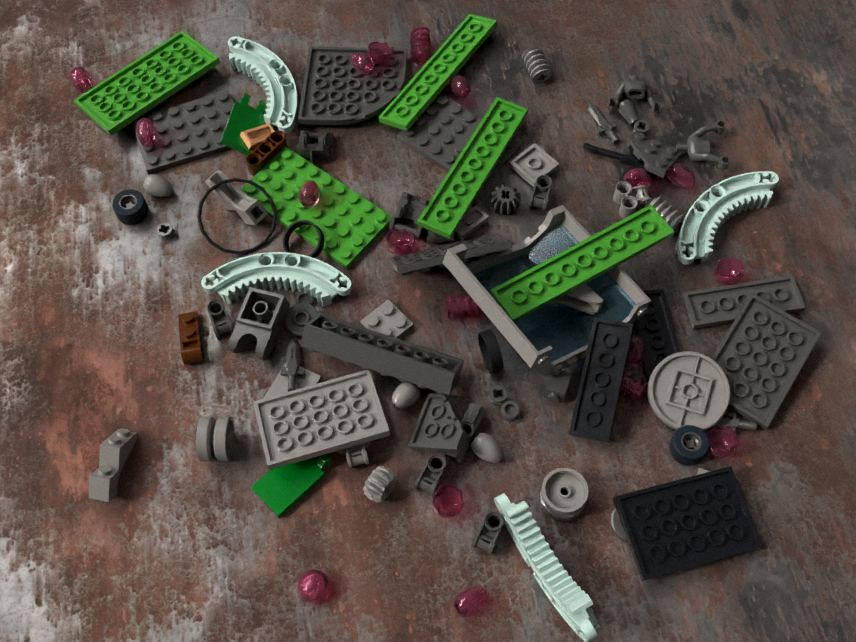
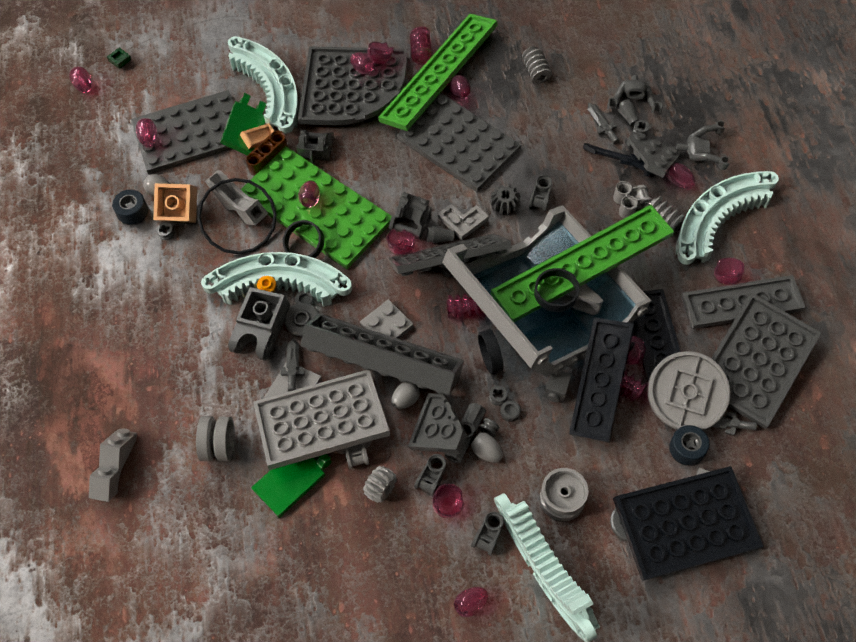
(119, 58): none -> dark green plate
(146, 82): bright green plate -> none
(175, 203): none -> light nougat brick
(190, 338): reddish brown plate -> none
(220, 321): dark grey piece -> none
(267, 283): none -> light orange plate
(314, 587): clear pink hair -> none
(472, 168): bright green plate -> none
(489, 427): none -> dark grey bush
(533, 163): light grey plate -> none
(561, 273): none -> black tyre
(638, 177): clear pink hair -> none
(722, 442): clear pink hair -> none

